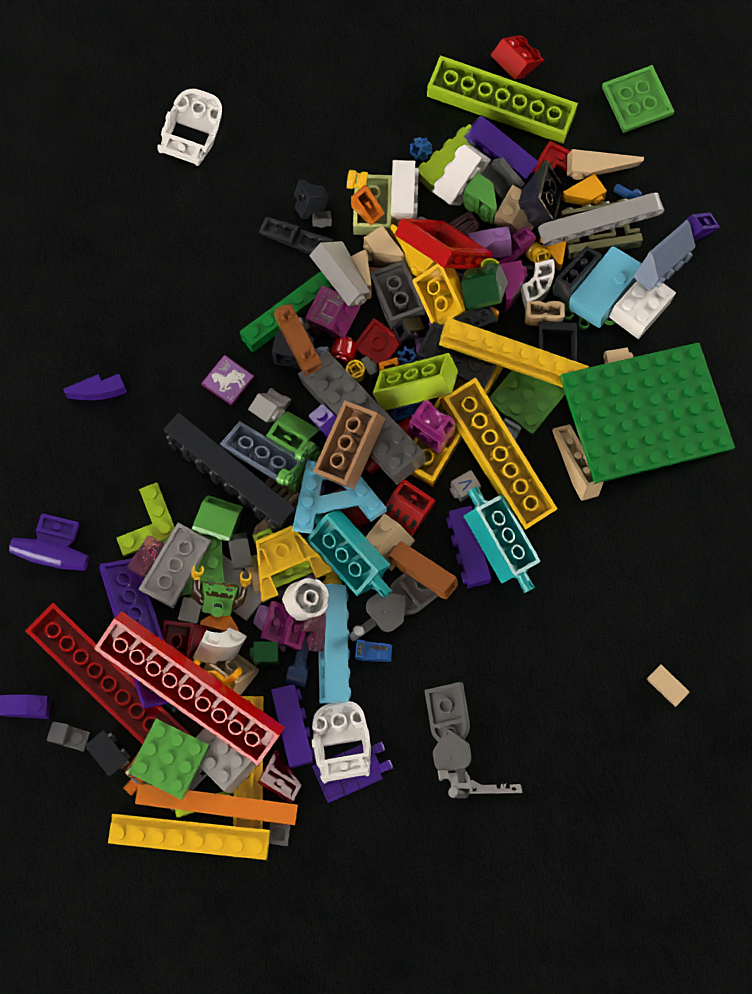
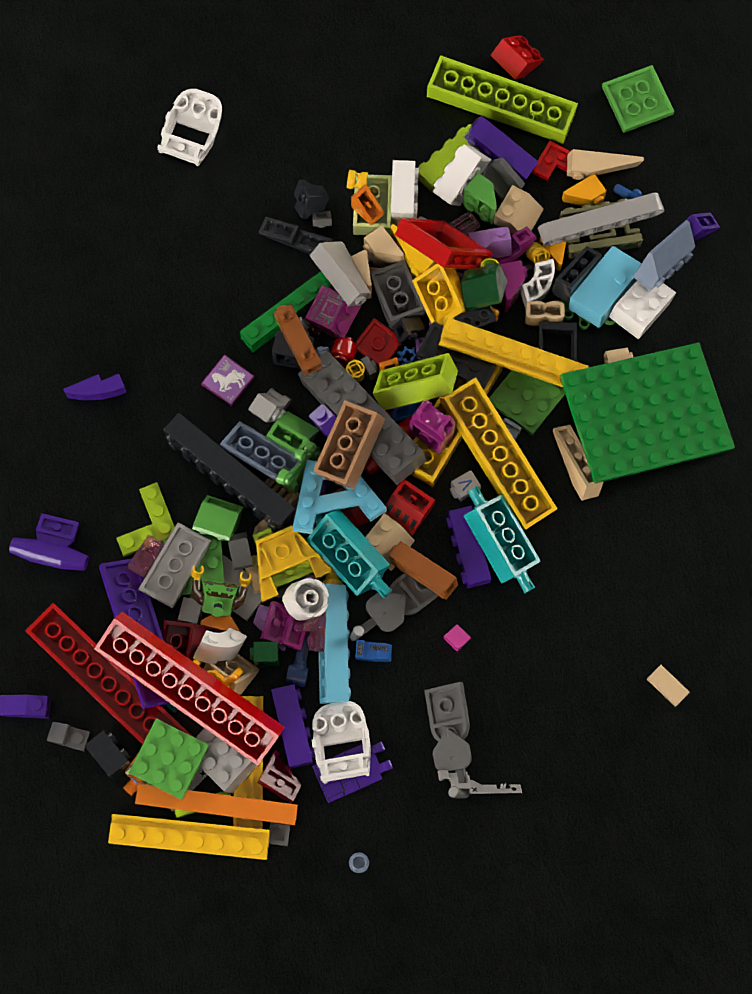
(359, 862): none -> sand blue plate
(421, 148): blue gear -> none
(457, 637): none -> dark pink slope
(541, 196): black slope -> none

